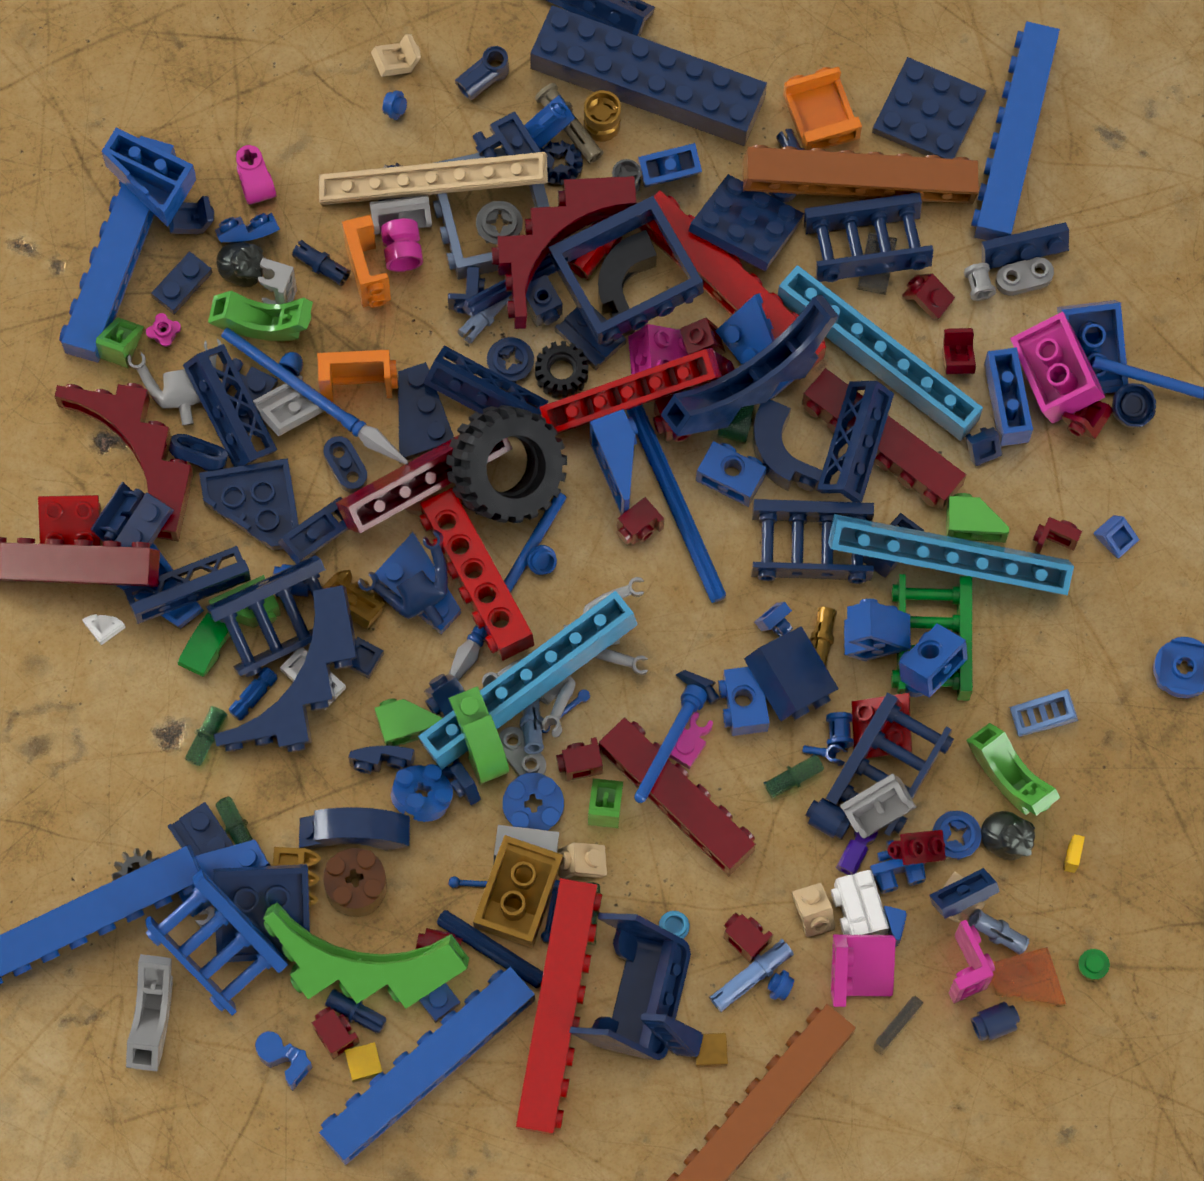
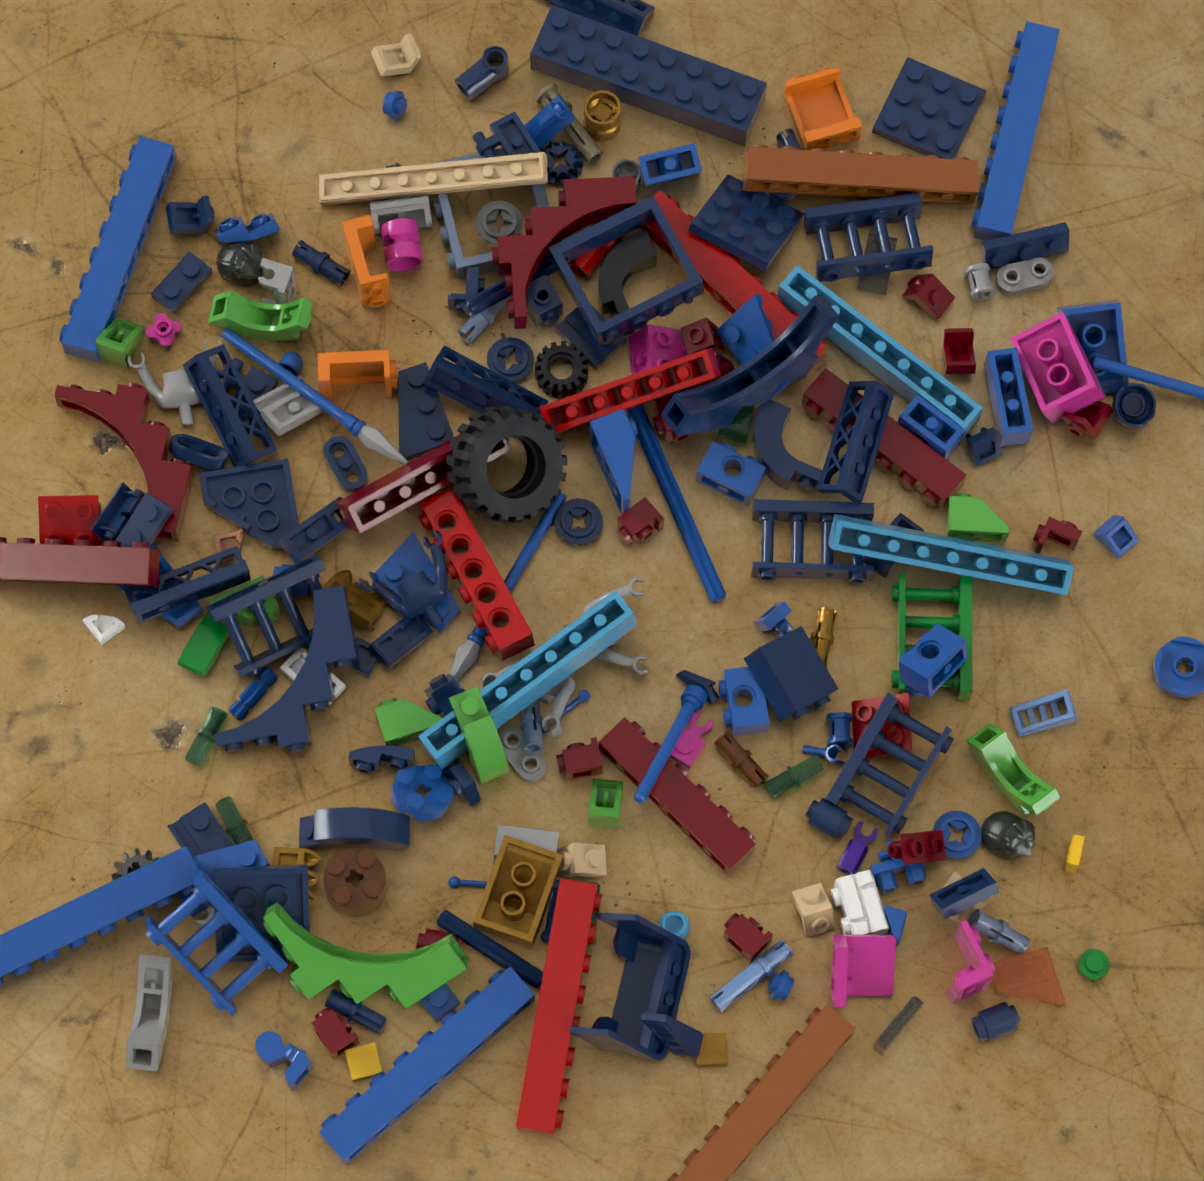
(149, 173): blue wedge -> none
(228, 540): none -> nougat tile
(254, 178): dark pink piece -> none
(400, 640): none -> dark blue plate
(542, 560): blue plate -> none
(543, 788): blue plate -> none
(578, 508): none -> dark blue gear
(741, 759): none -> reddish brown pin
(875, 630): blue brick -> none
(878, 806): light grey hinge -> none
(931, 426): none -> blue brick

